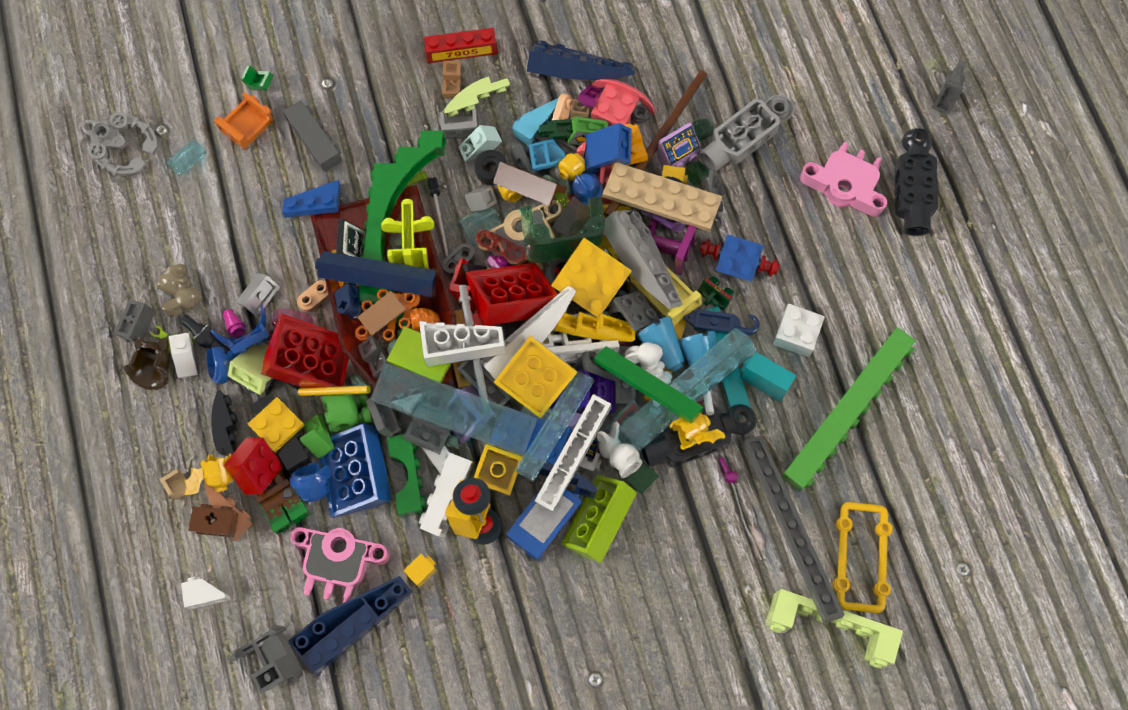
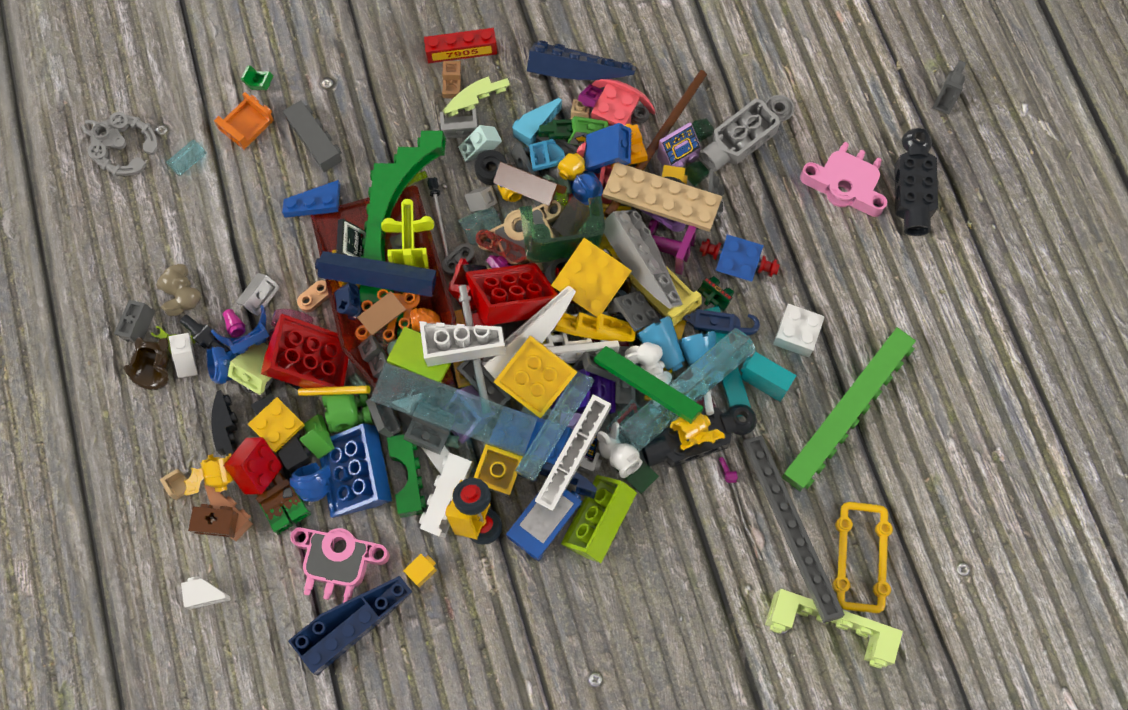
(275, 655): dark grey piece -> none
(563, 107): light nougat plate -> none

